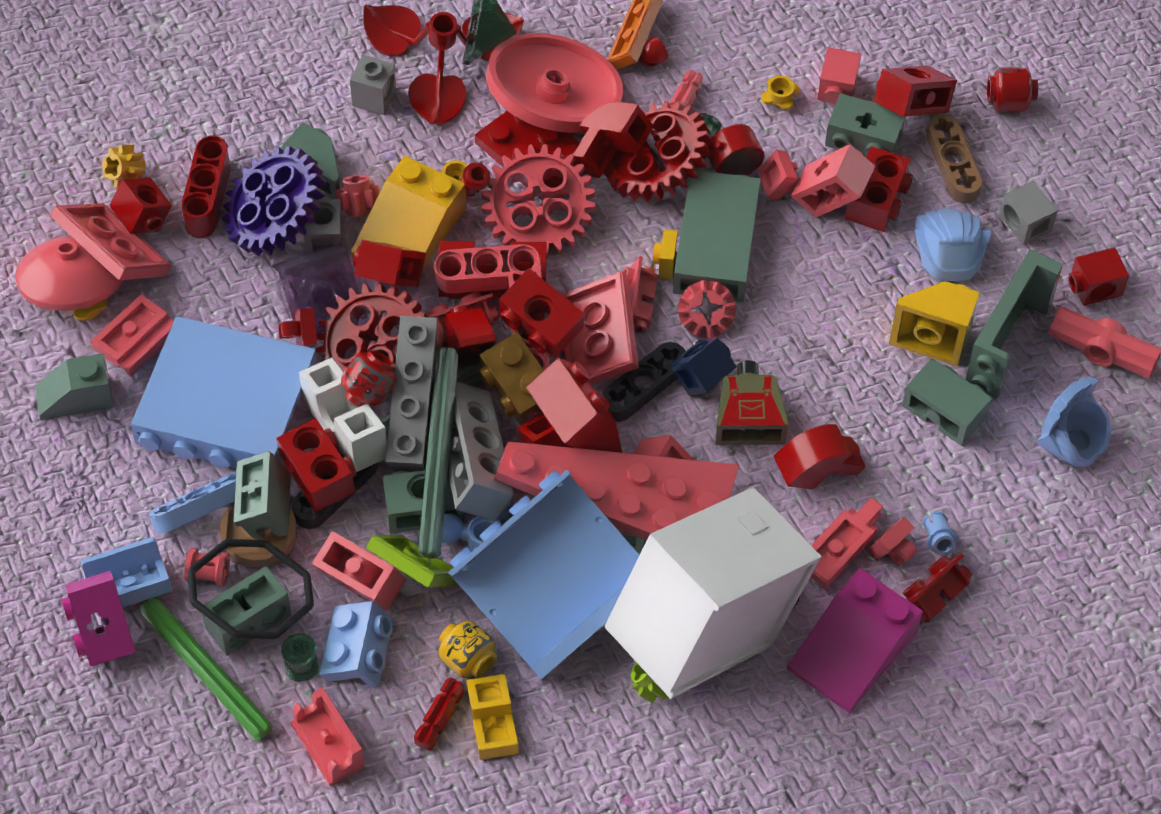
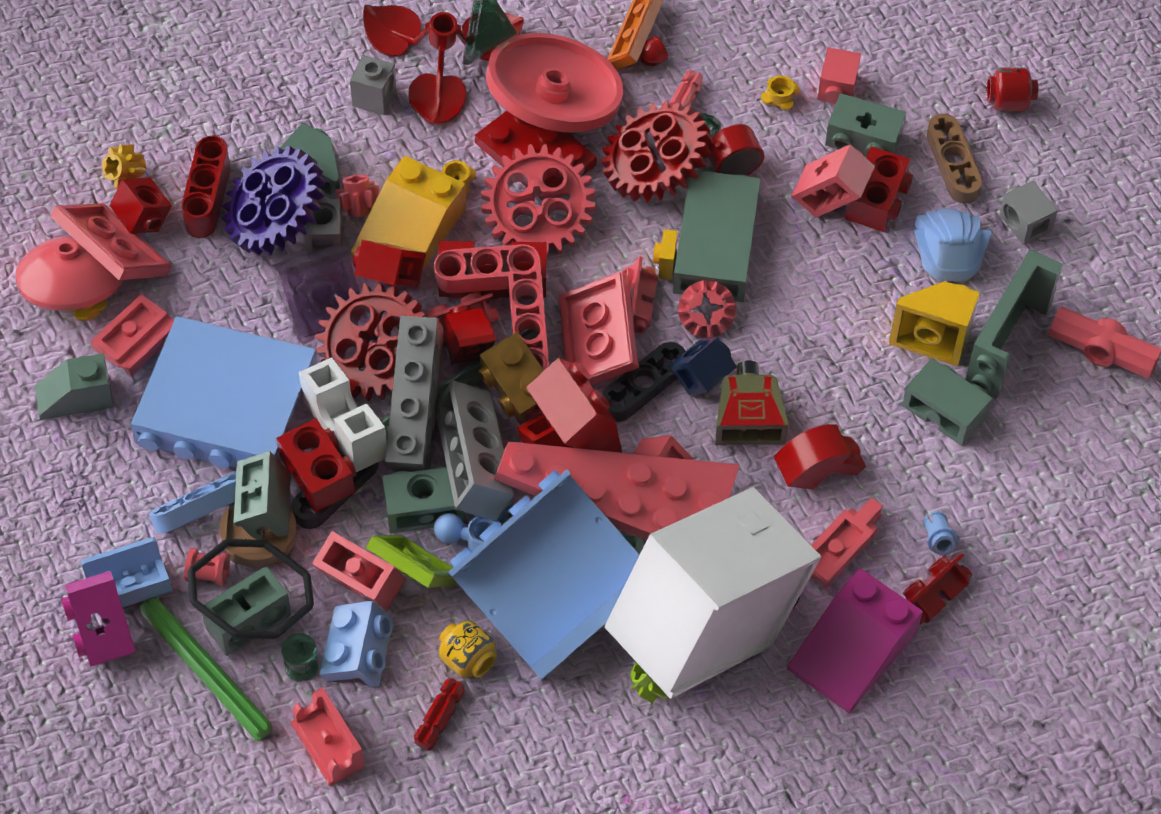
(302, 328): red tile -> none
(369, 378): red head -> none
(438, 453): sand green axle -> none
(475, 177): red pin -> none
(492, 716): yellow slope -> none
(534, 294): red brick -> none
(608, 130): red brick -> none
(778, 175): coral tile -> none
(894, 543): coral tile -> none
(915, 90): red brick -> none
(1076, 425): light blue hair -> none
(1098, 276): red brick -> none

